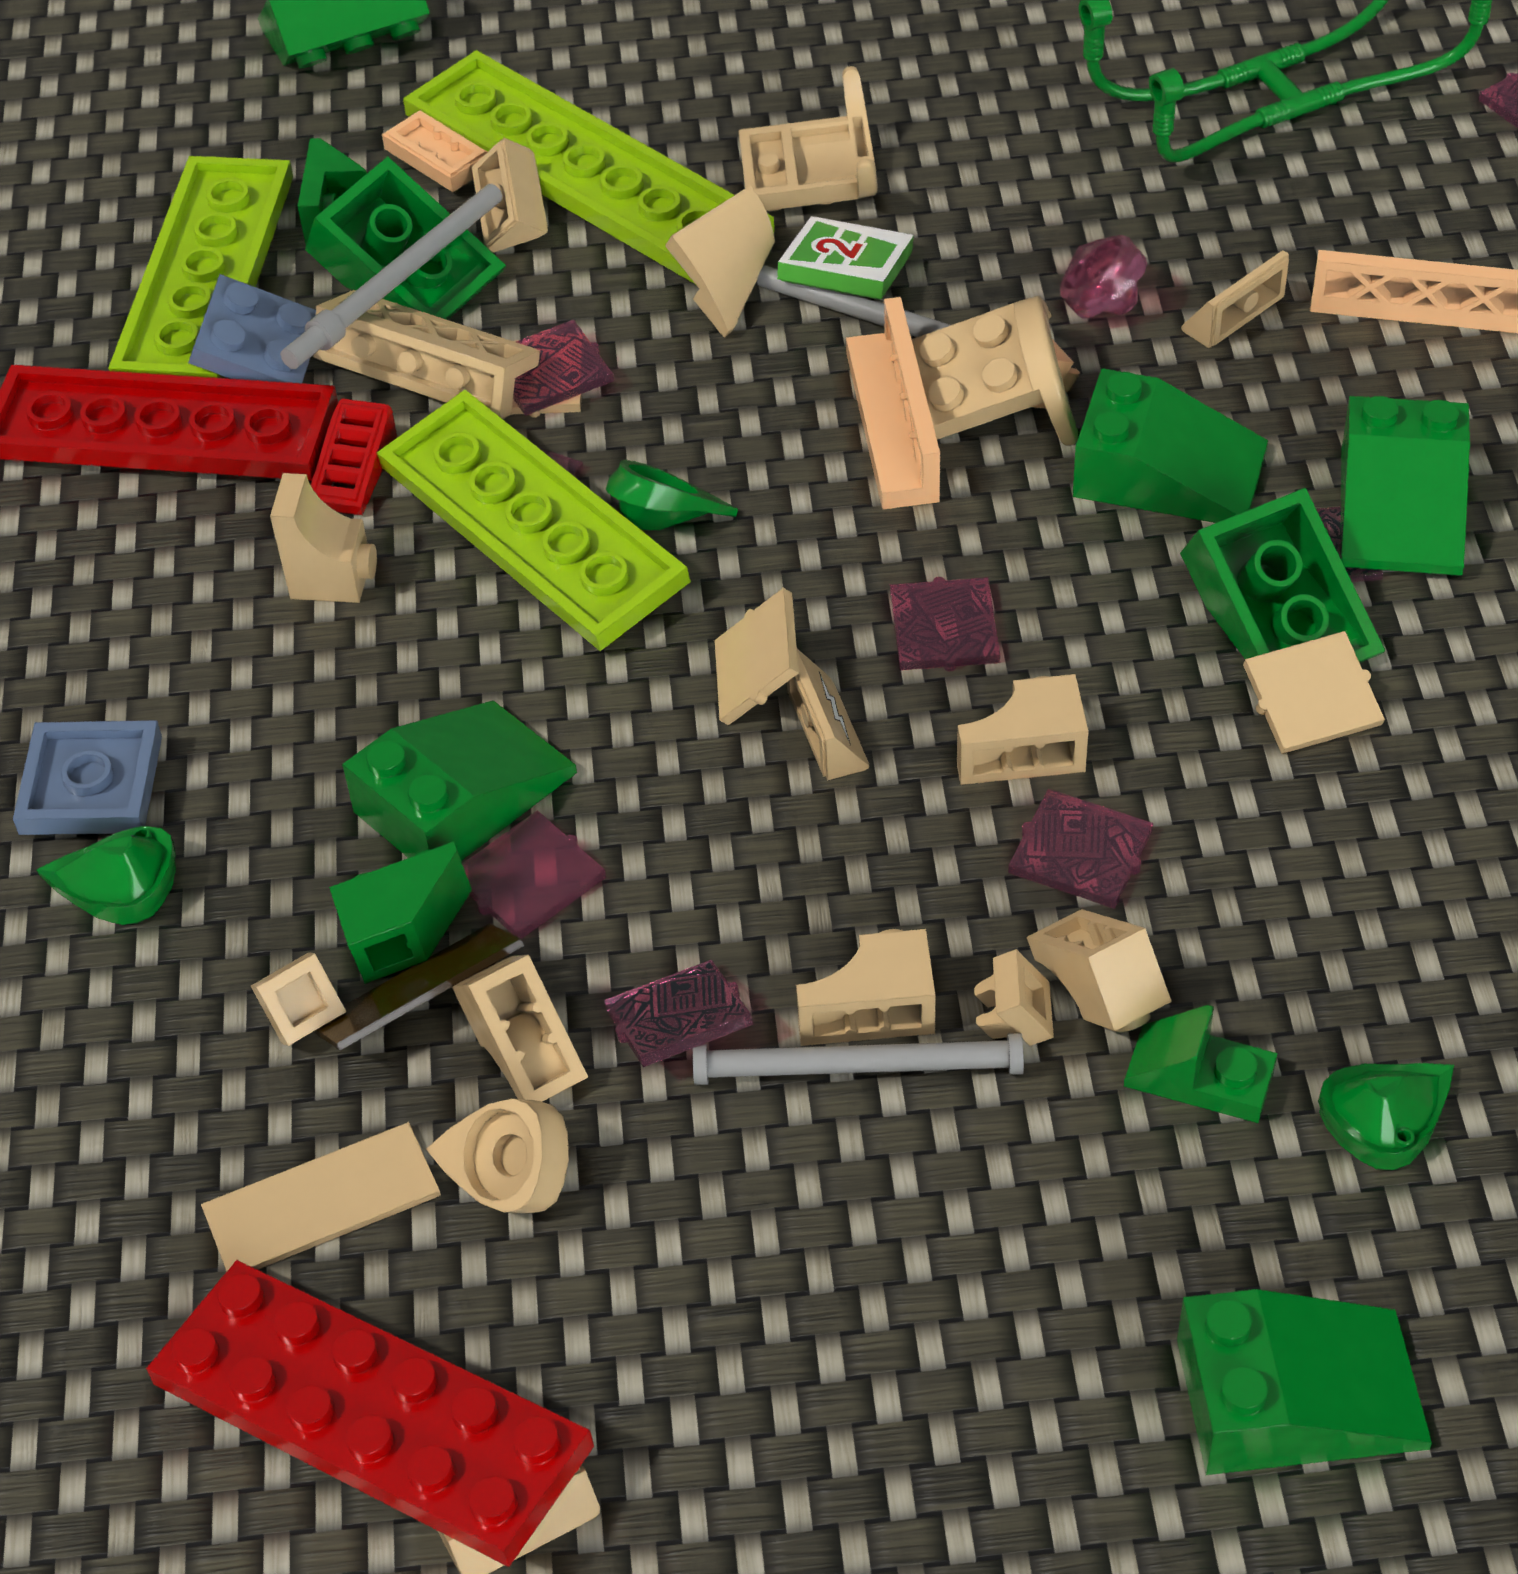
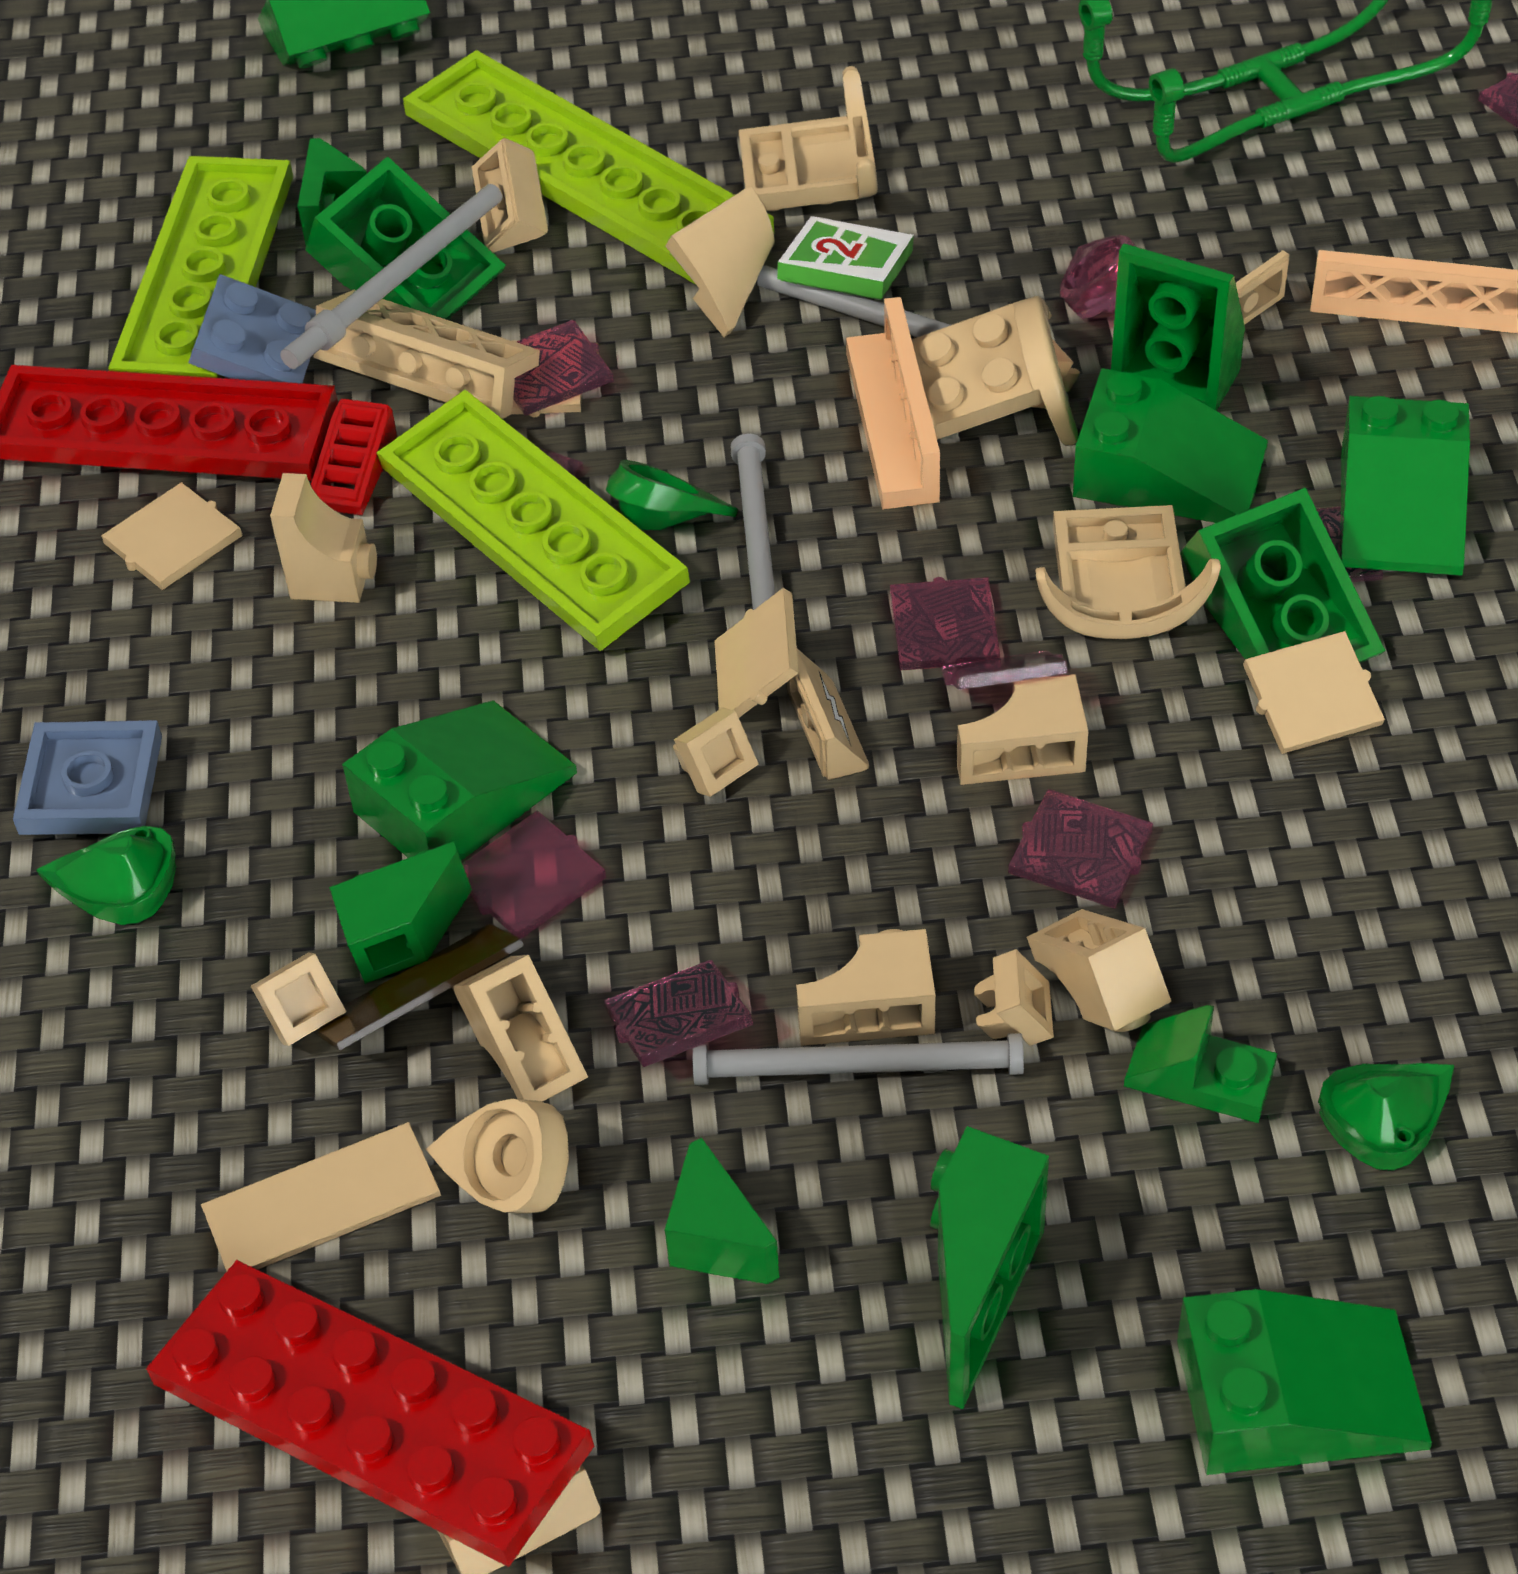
(171, 536): none -> tan piece
(433, 150): light nougat plate -> none
(715, 752): none -> tan tile
(715, 1225): none -> green slope
(748, 453): none -> light grey bar
(987, 1234): none -> green slope
(1004, 669): none -> clear pink piece
(1122, 573): none -> tan piece
(1177, 324): none -> green slope

